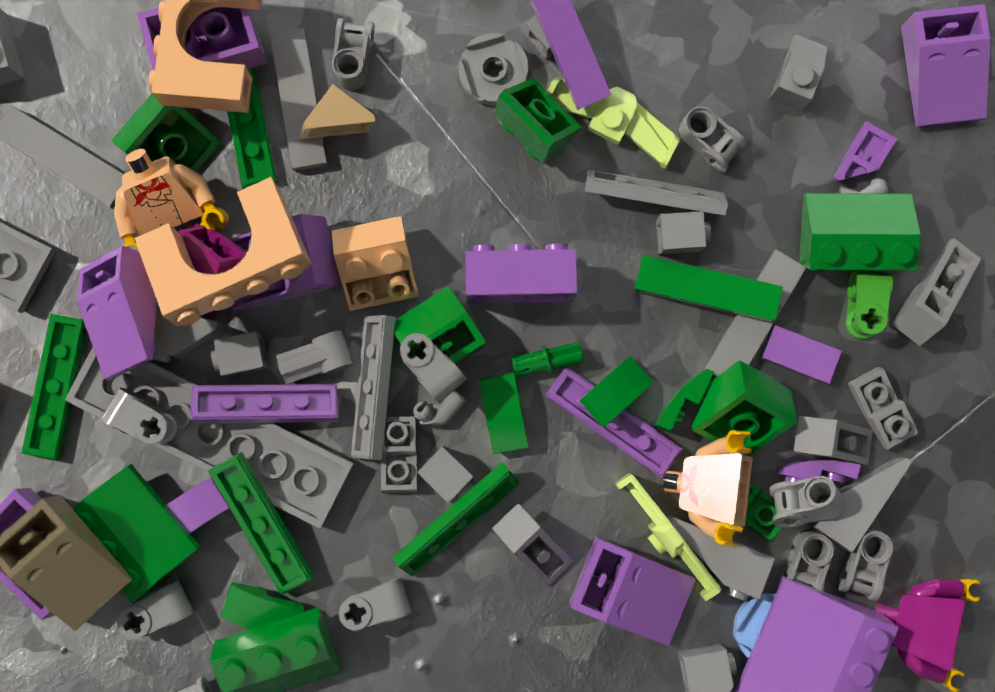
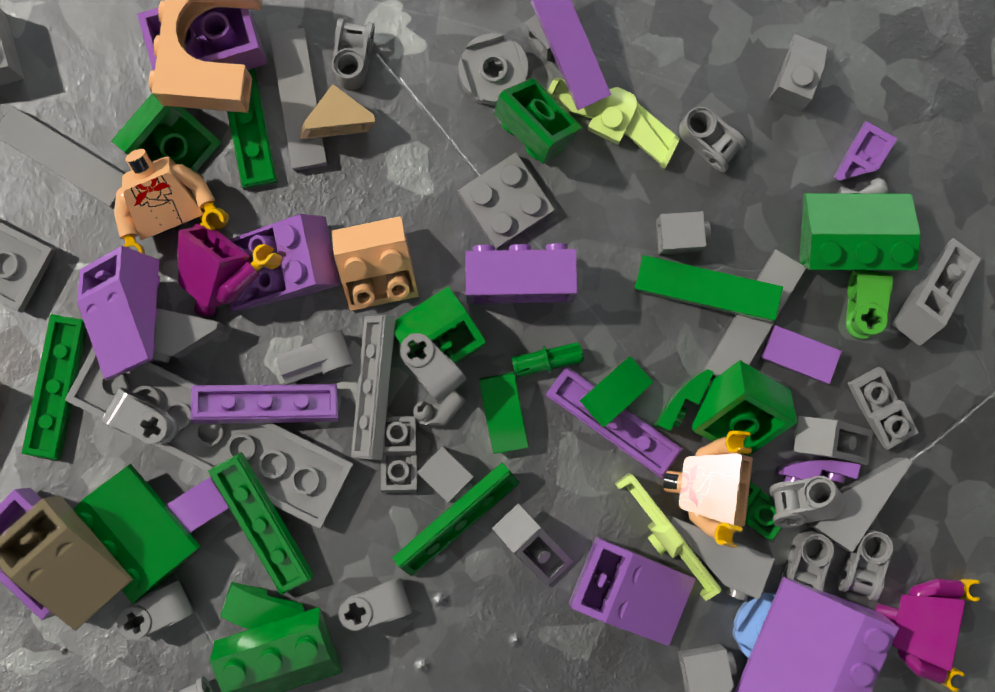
(240, 355): light grey brick -> none
(273, 255): light nougat arch -> none
(506, 201): none -> light grey plate
(656, 192): light grey tile -> none
(948, 64): medium lavender slope -> none

